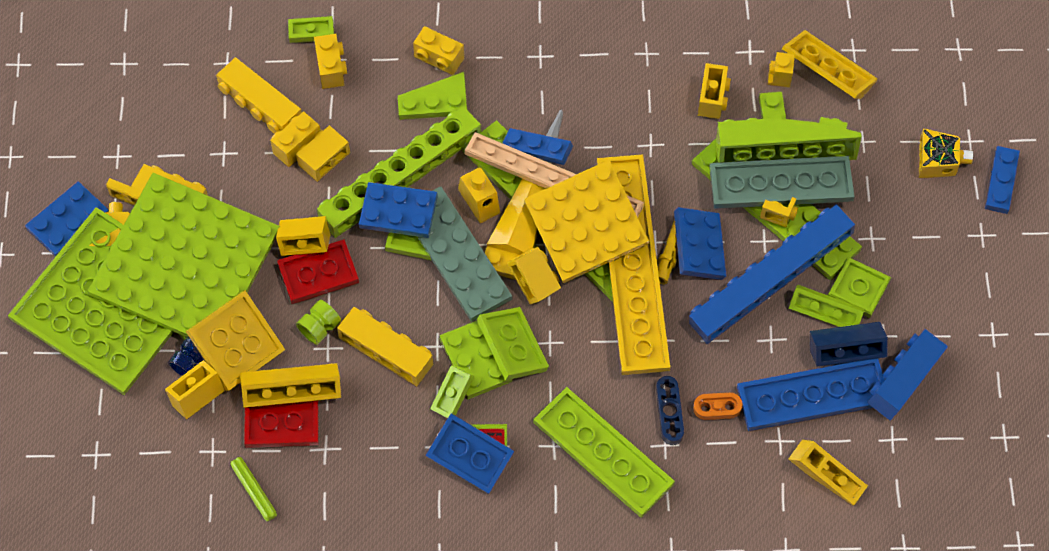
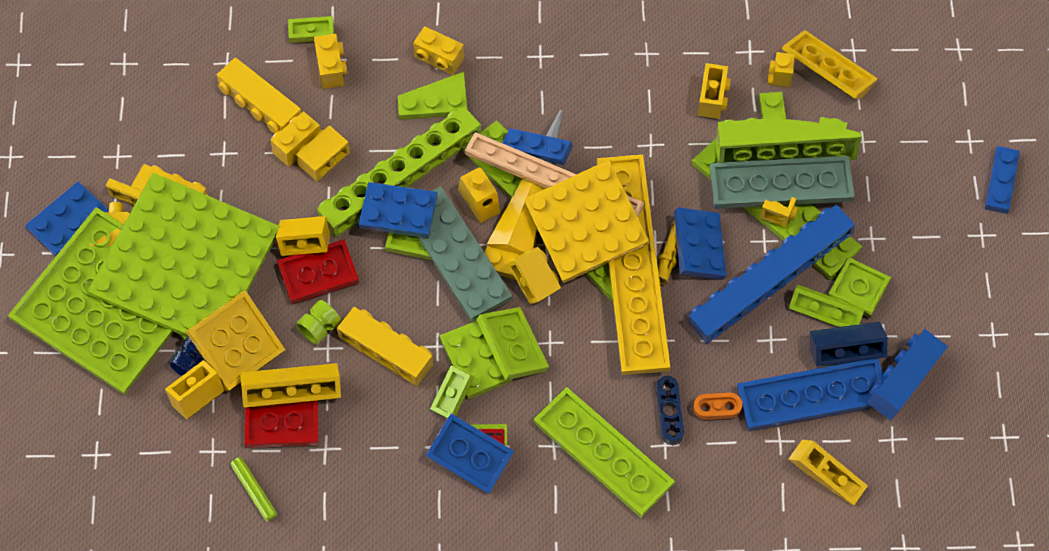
(941, 154): torso -> none

